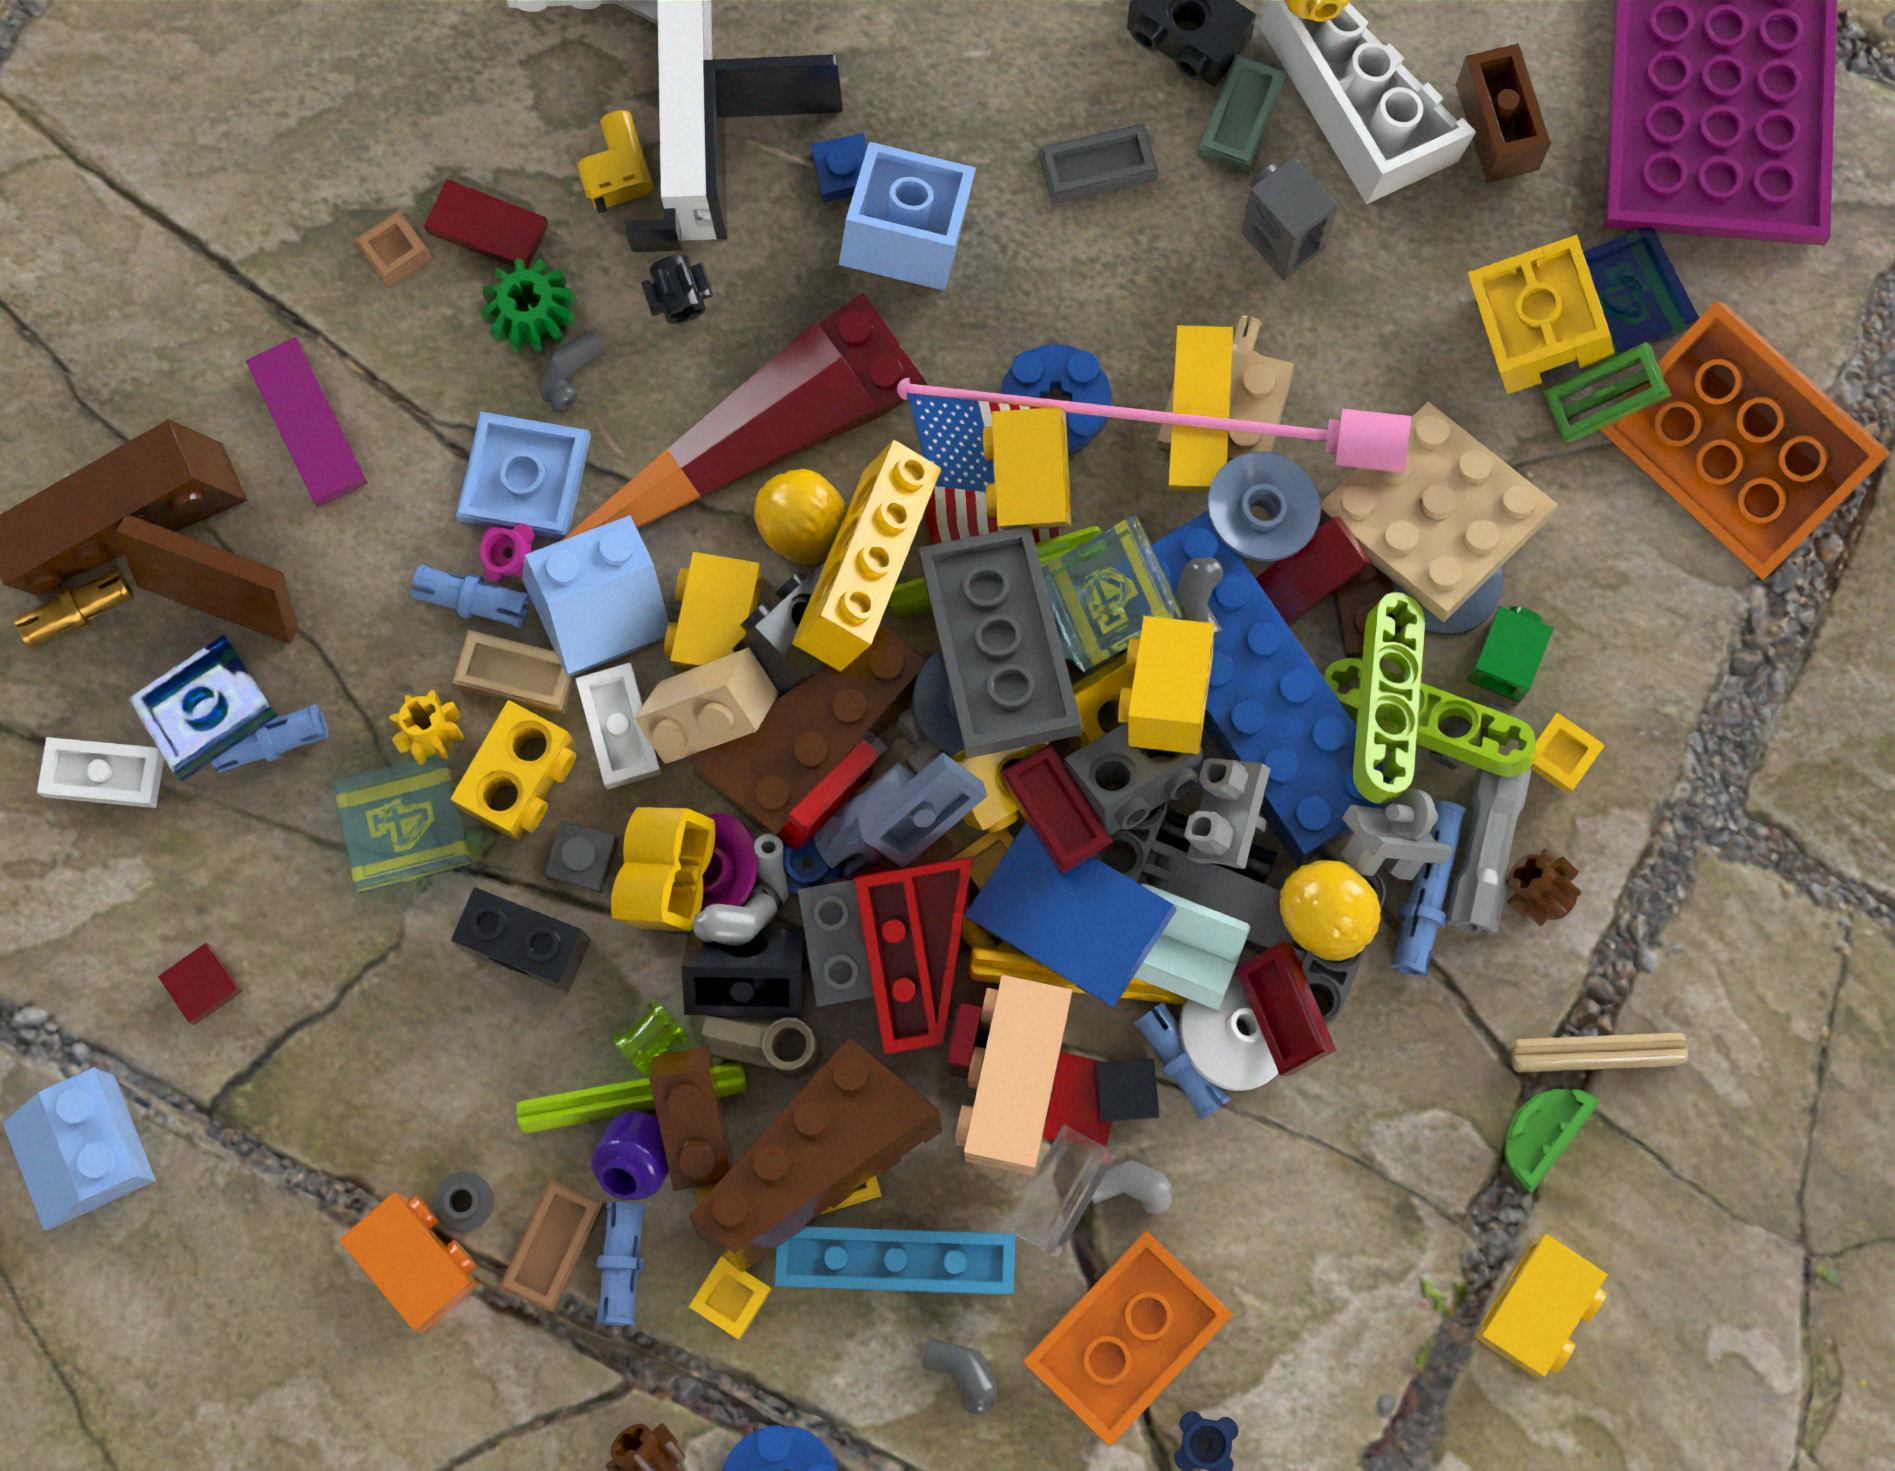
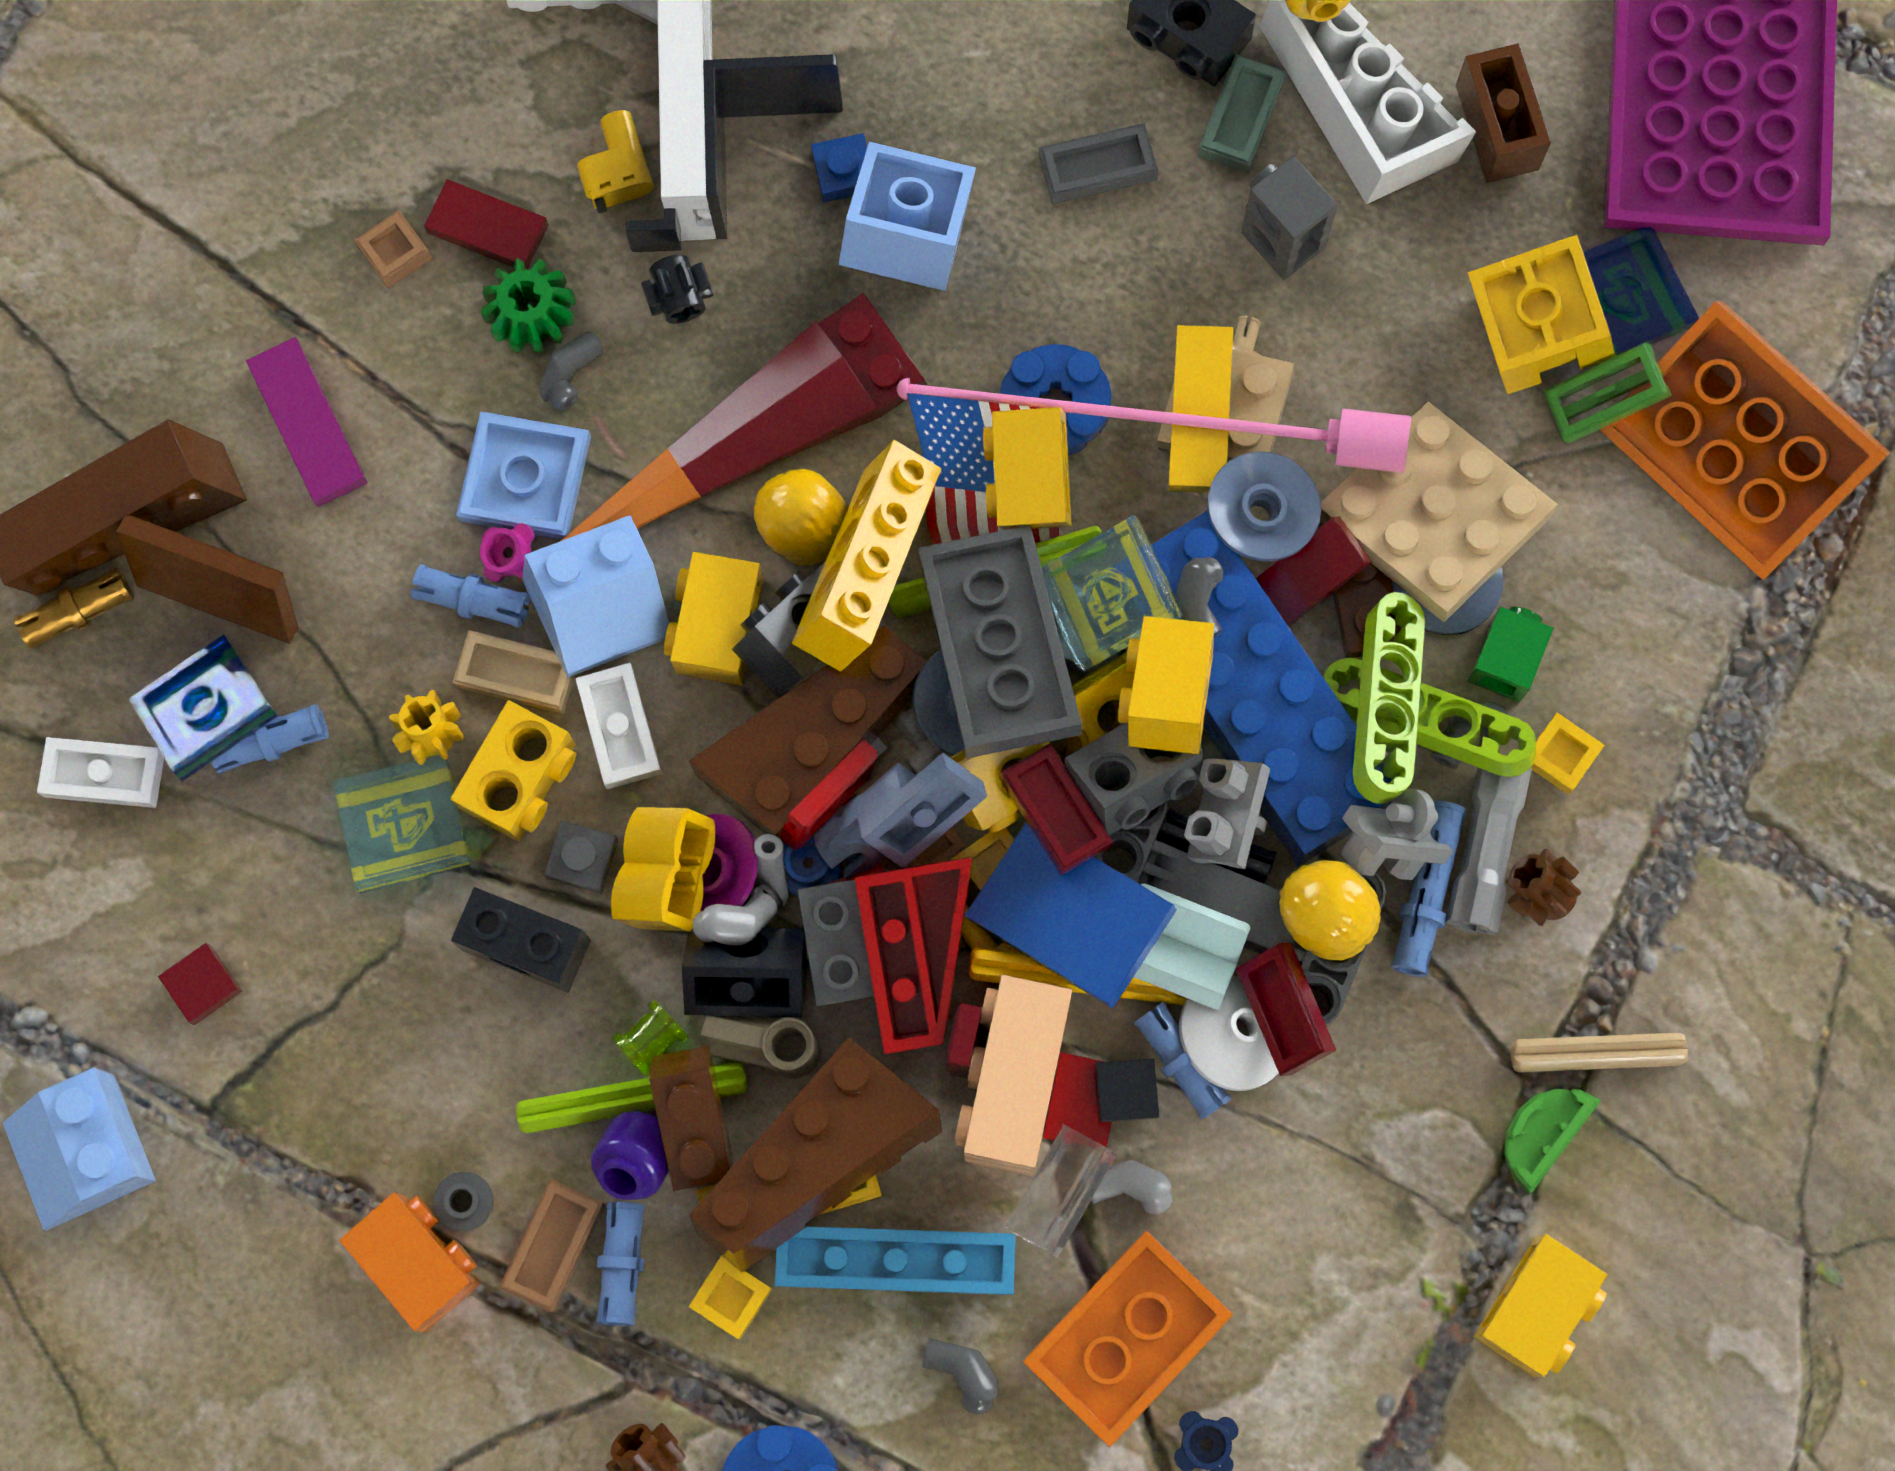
(707, 706): tan brick -> none

